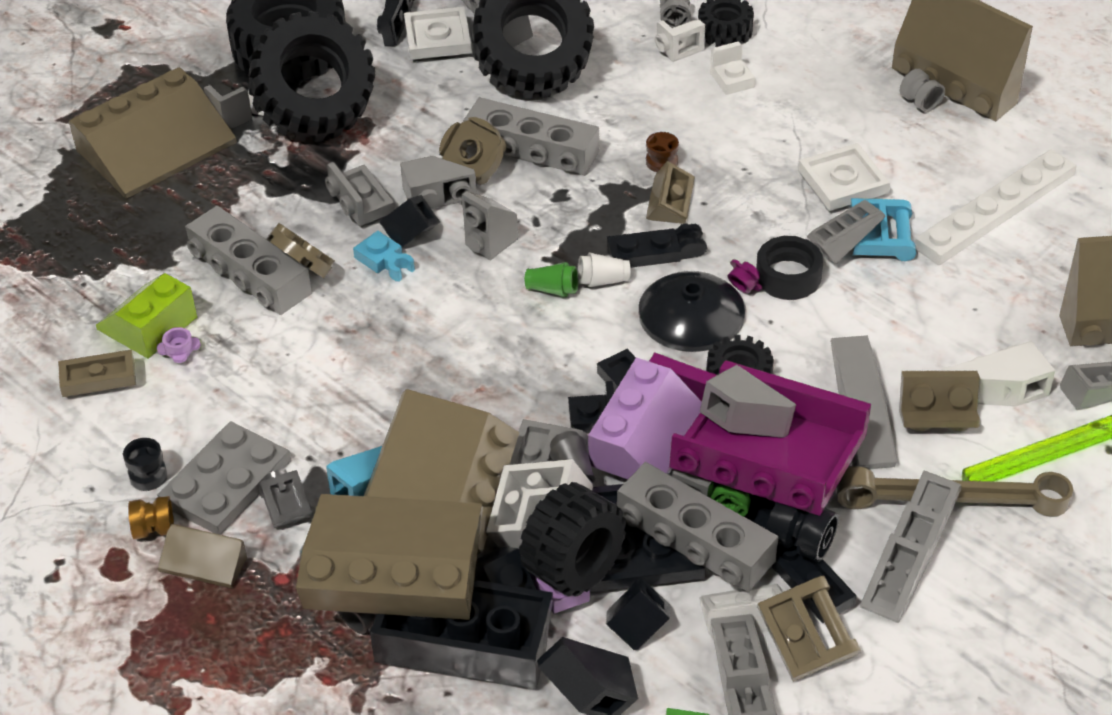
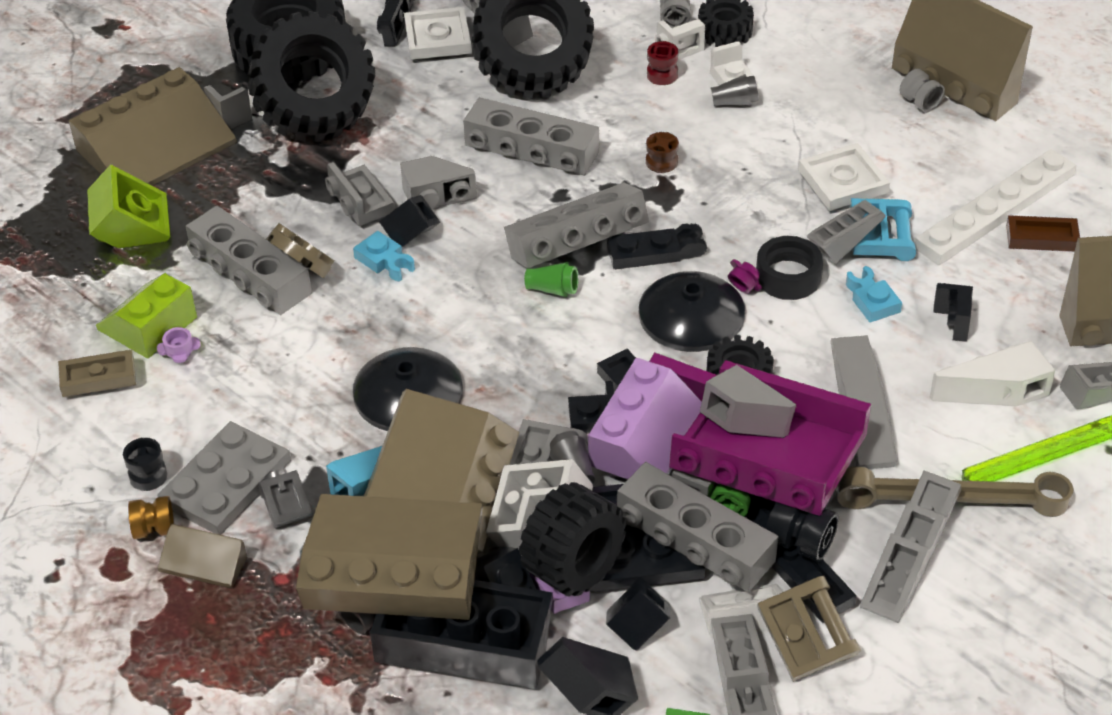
(126, 210): none -> lime slope
(392, 372): none -> black dish
(468, 133): dark tan plate -> none
(488, 225): light grey slope -> none
(576, 224): none -> light grey brick
(602, 270): white cone -> none
(662, 63): none -> dark red wheel
(670, 195): dark tan slope -> none
(736, 91): none -> flat silver cone
(872, 298): none -> medium azure plate
(939, 400): dark tan bracket -> none
(957, 303): none -> black bracket
(1042, 233): none -> reddish brown tile

